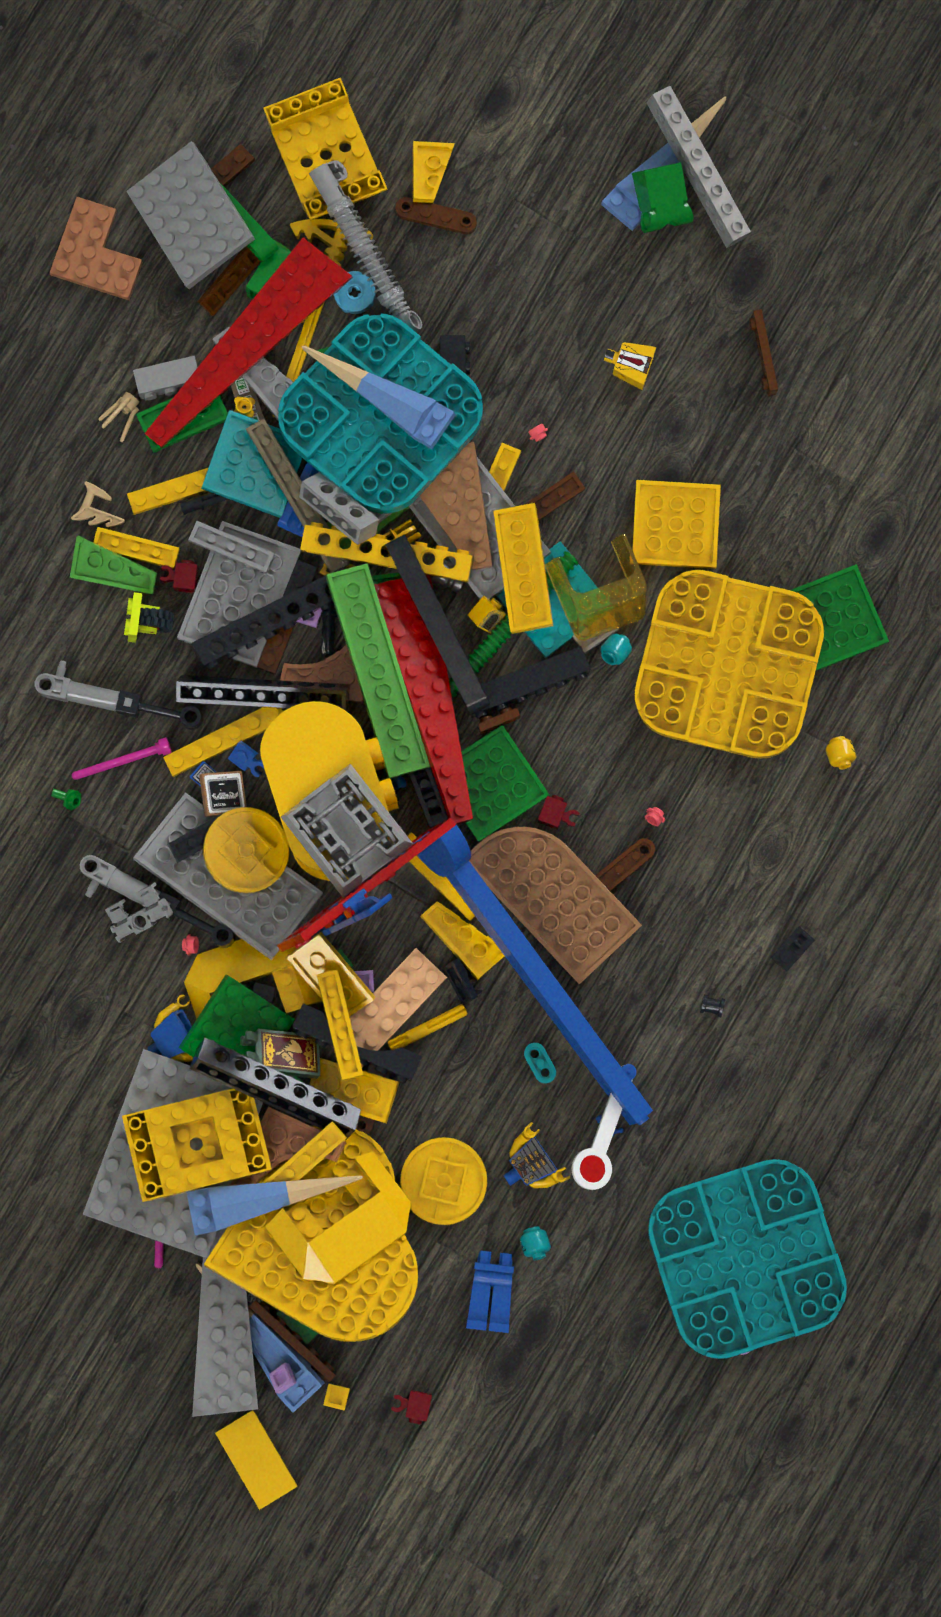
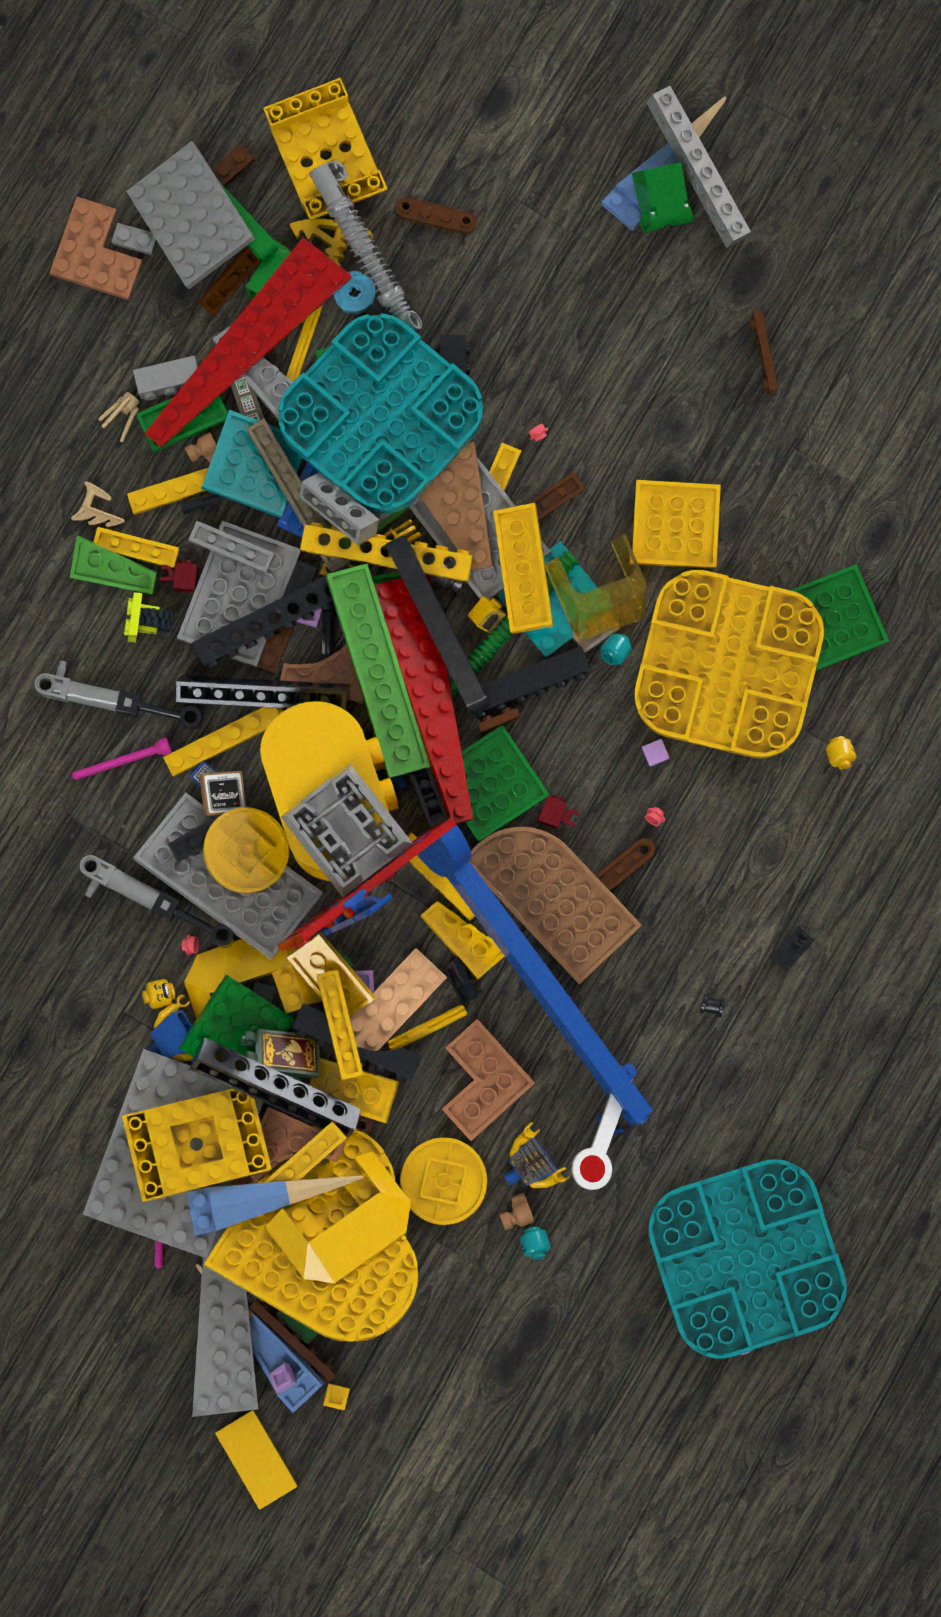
(69, 798): green plate -> none
(134, 239): none -> light grey plate
(151, 913): light grey piece -> none
(158, 993): none -> yellow head
(204, 447): none -> medium nougat piece
(244, 758): blue plate -> none
(248, 402): yellow plate -> none
(411, 411): medium blue plate -> none
(416, 1405): dark red brick -> none
(428, 168): yellow wing -> none
(487, 1276): blue hips -> none
(495, 1083): none -> nougat plate
(520, 1215): none -> medium nougat piece
(540, 1063): teal plate -> none
(631, 362): yellow torso -> none
(655, 753): none -> lavender tile

